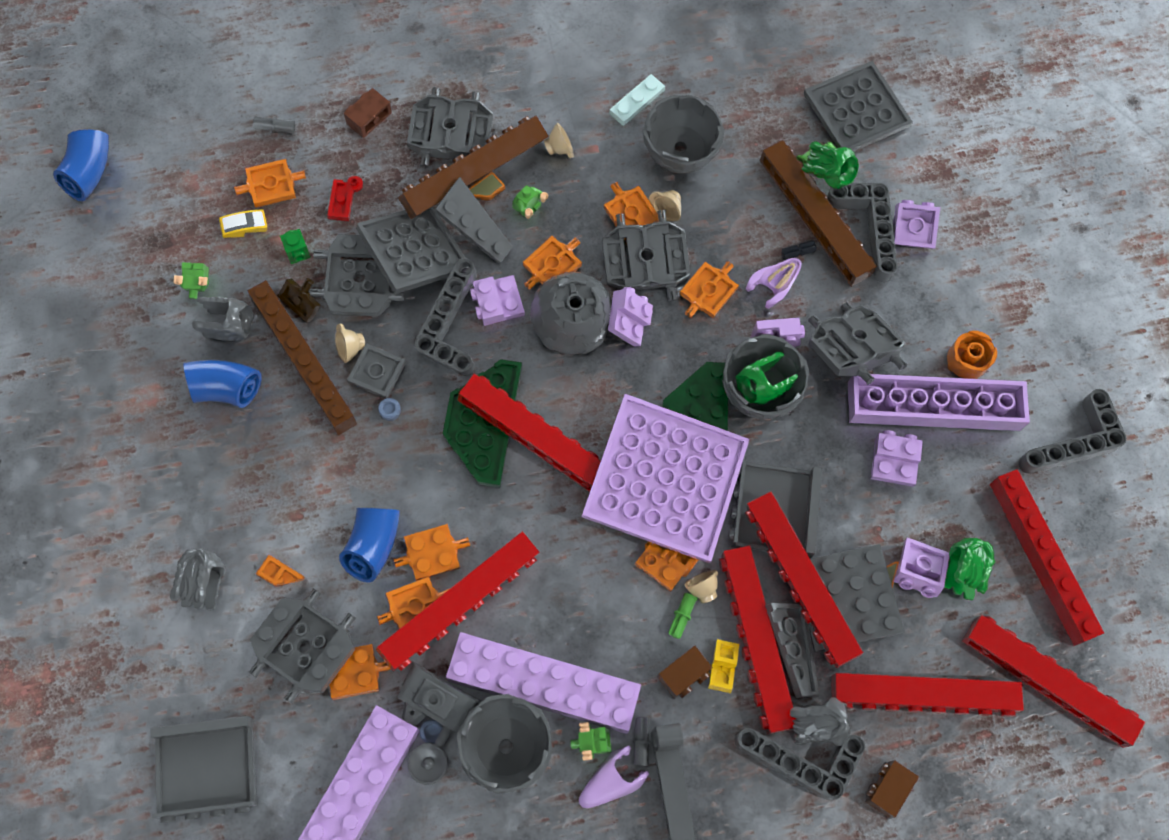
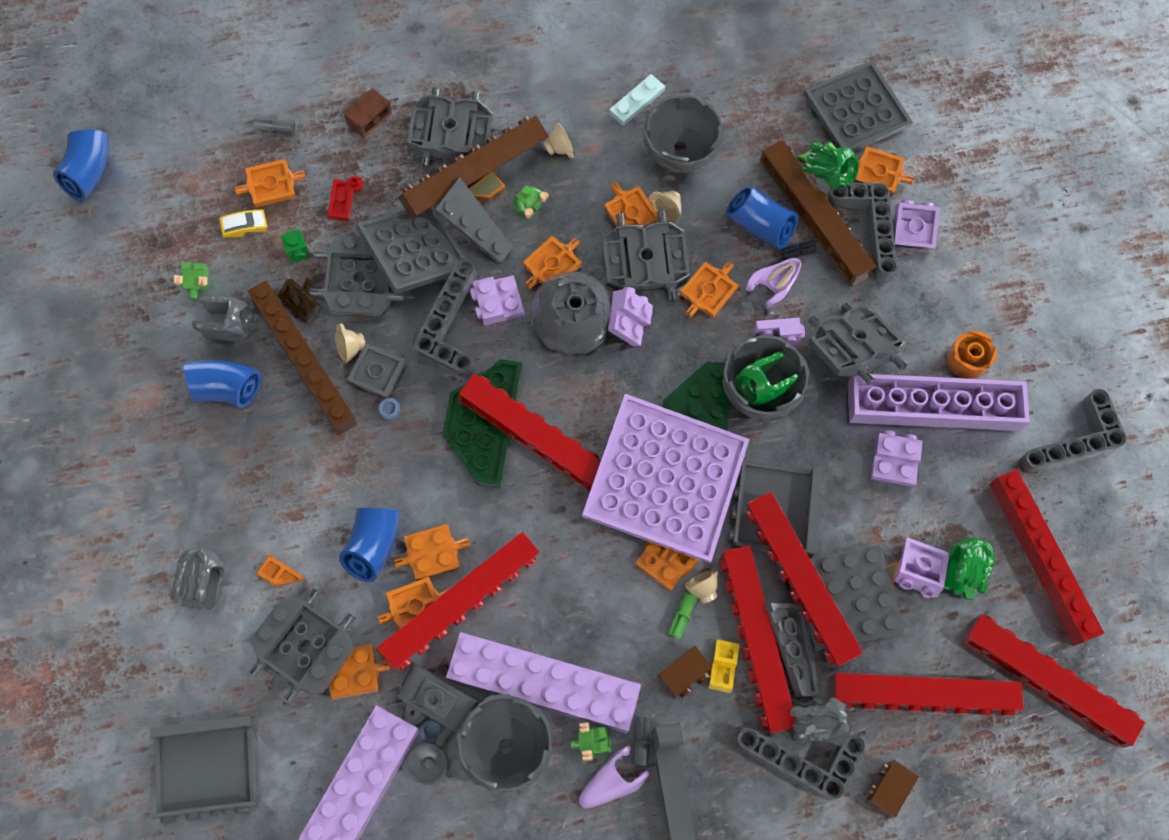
(762, 217): none -> blue brick
(883, 168): none -> orange plate

